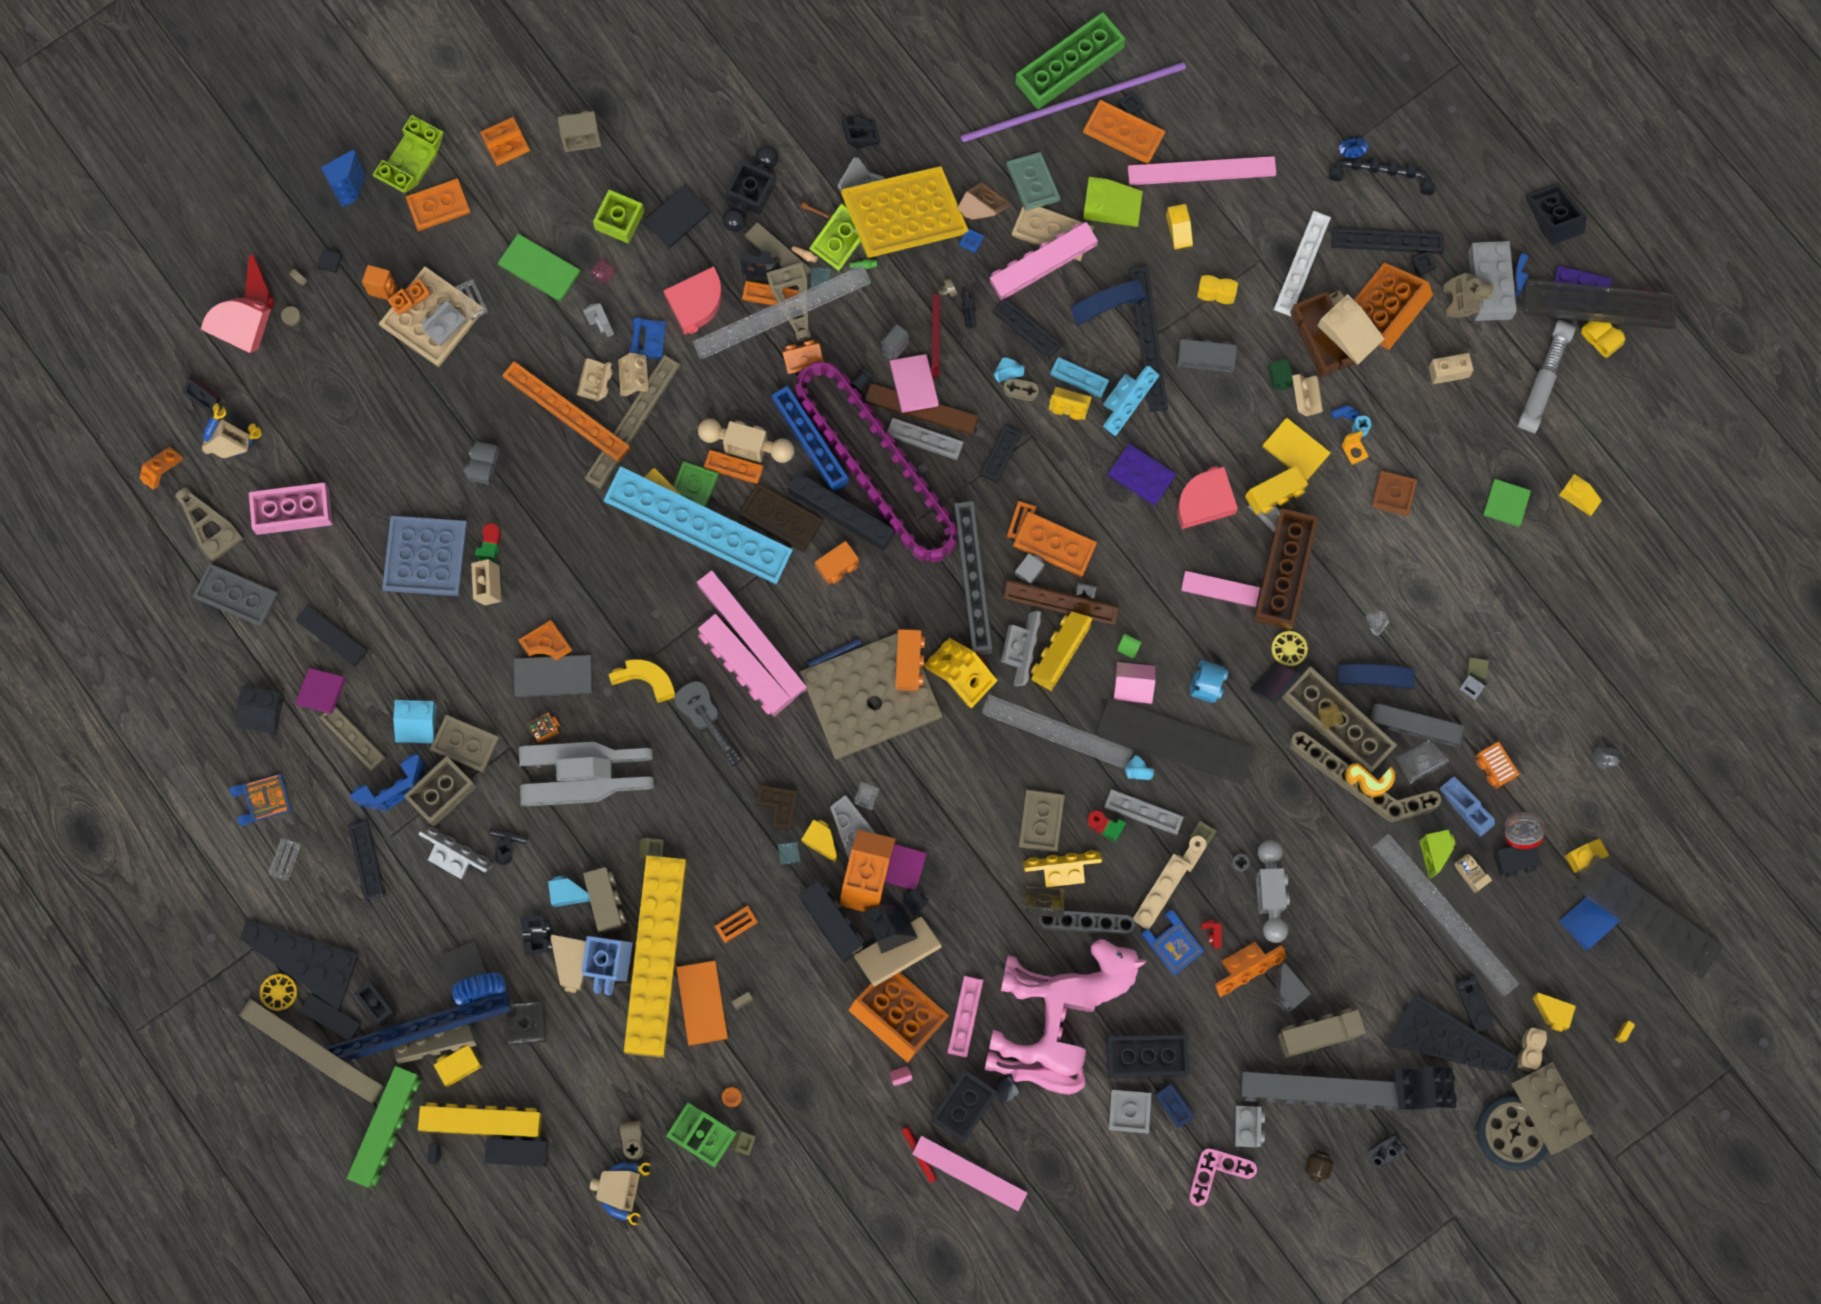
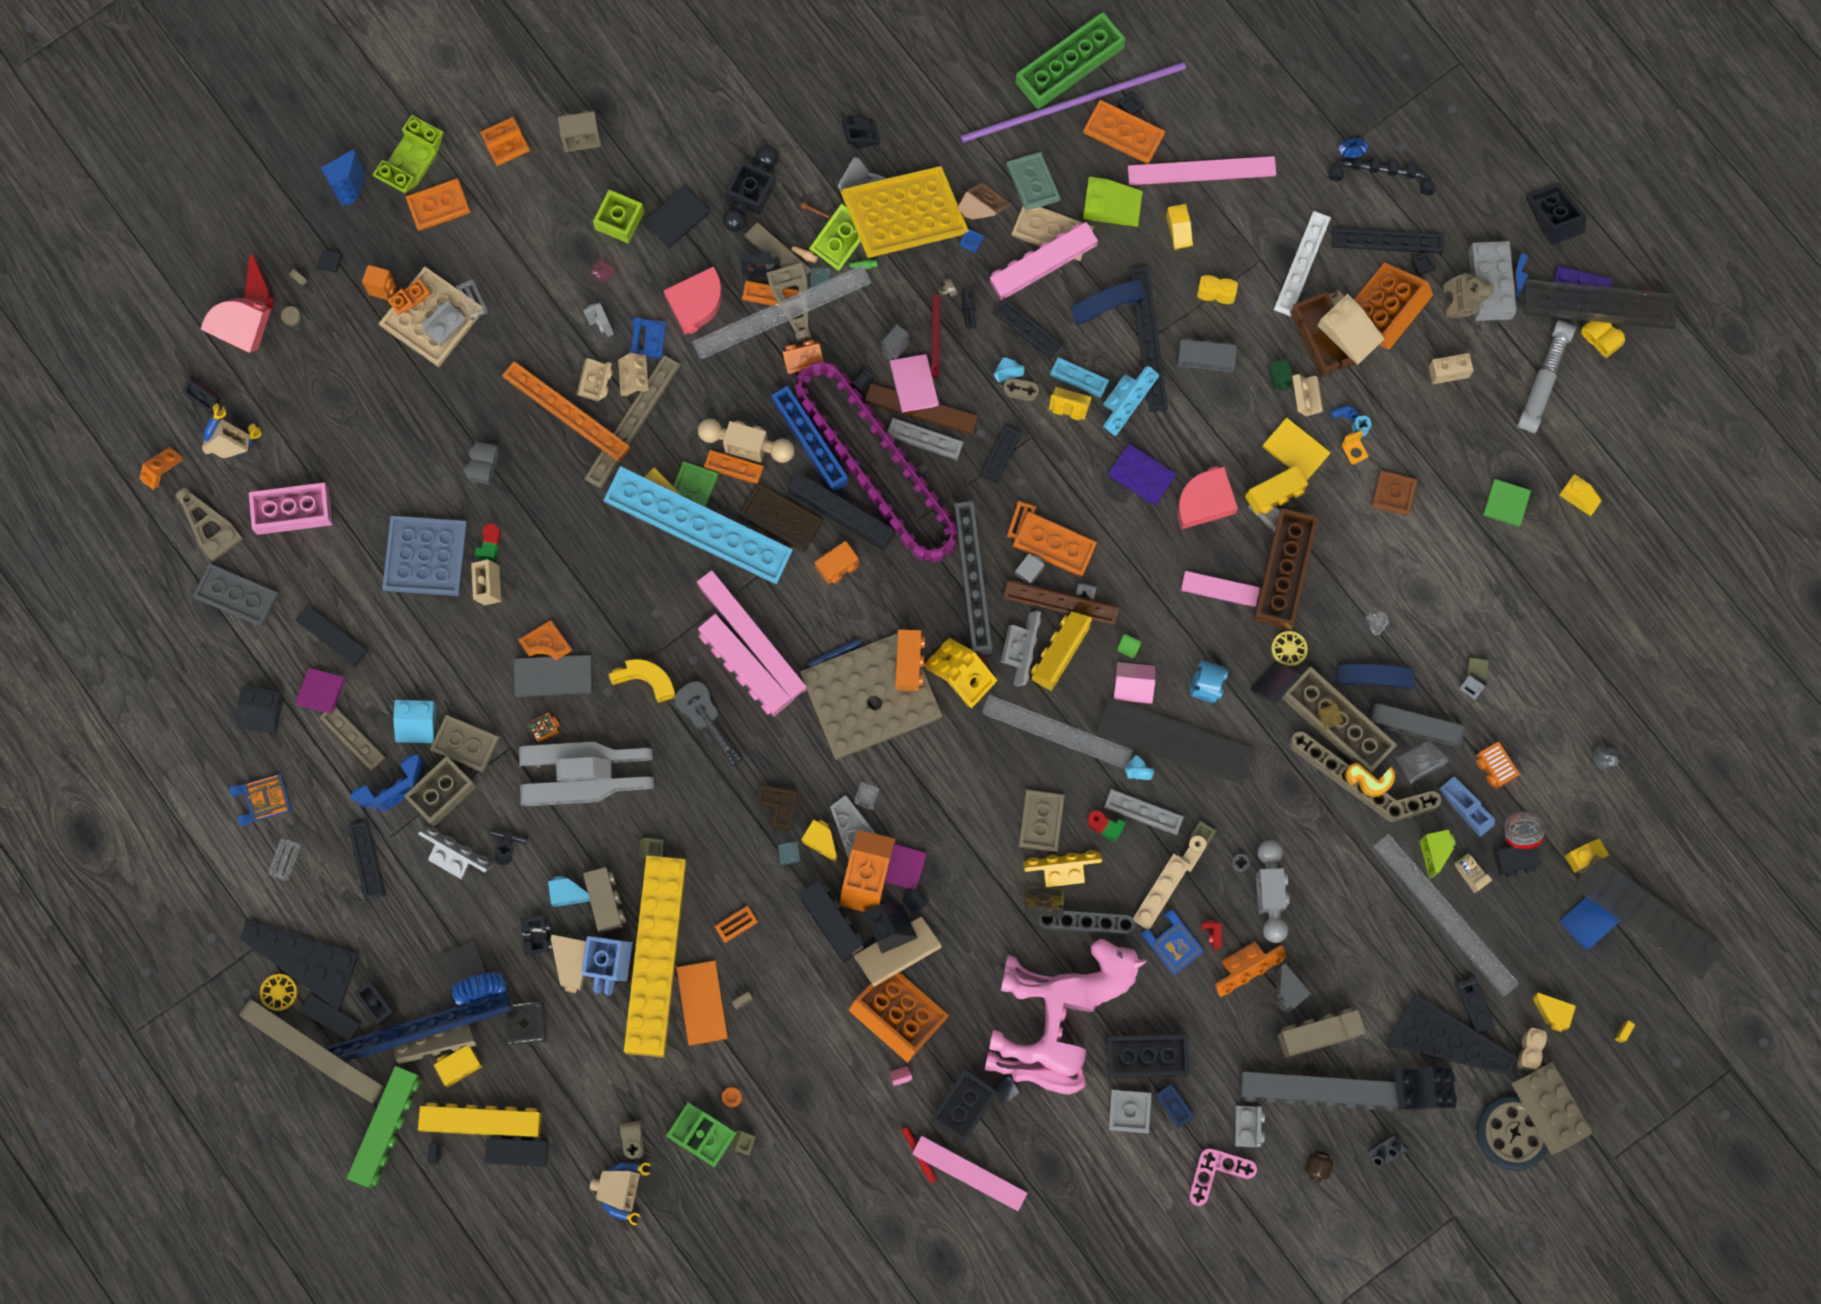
(539, 267): bright green tile -> none
(965, 1016): bright pink tile -> none

